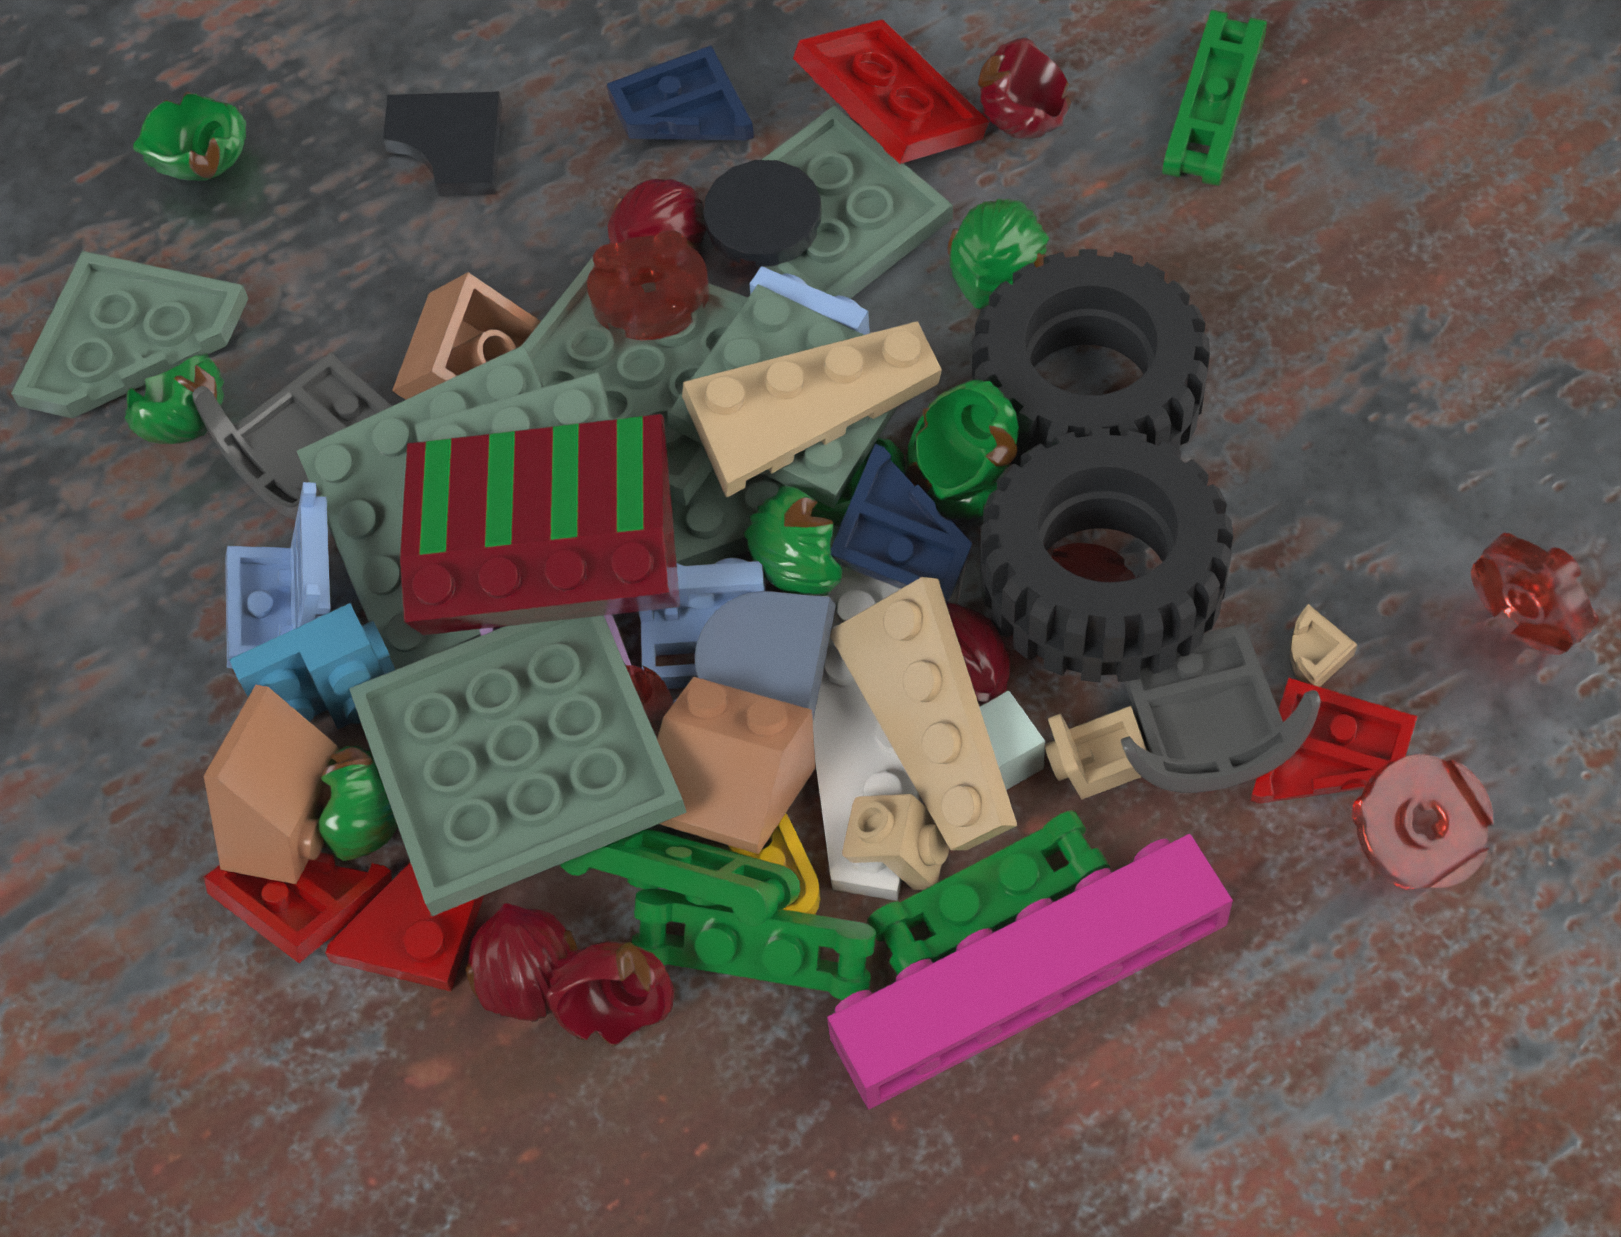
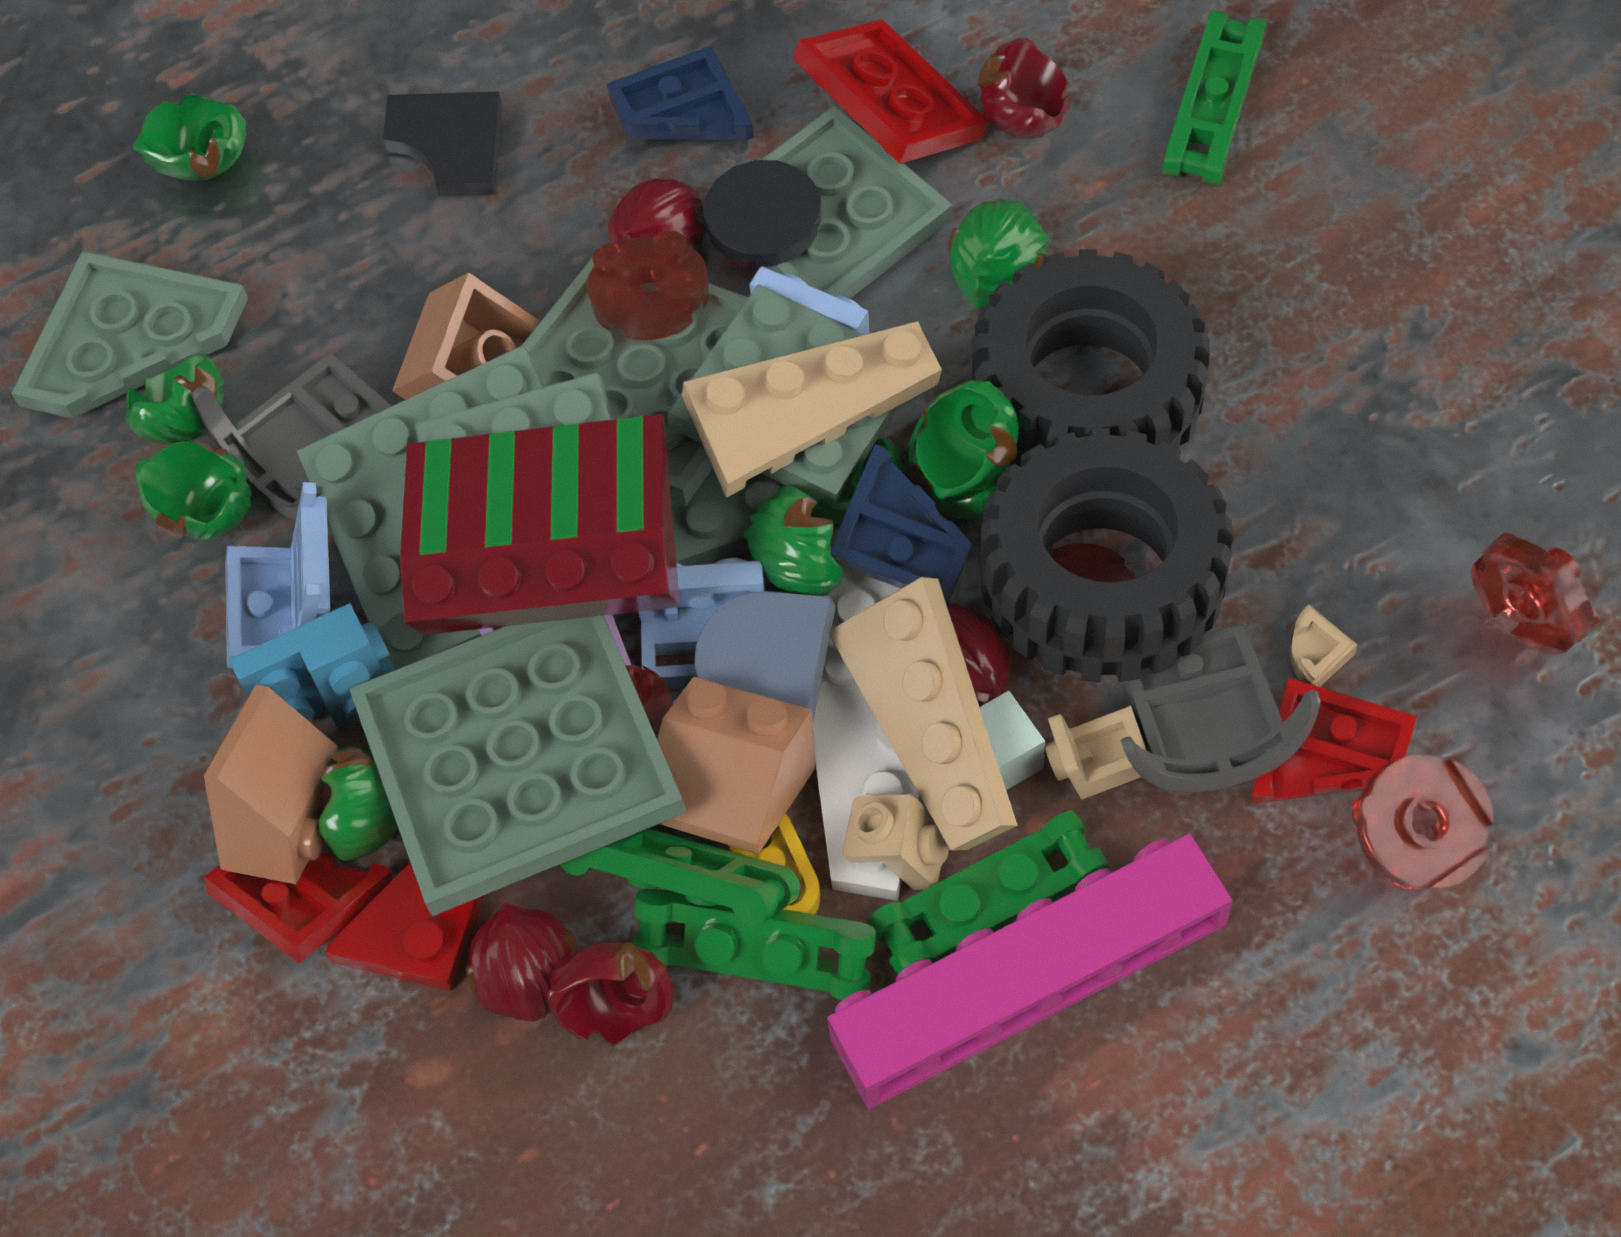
(194, 490): none -> green hair

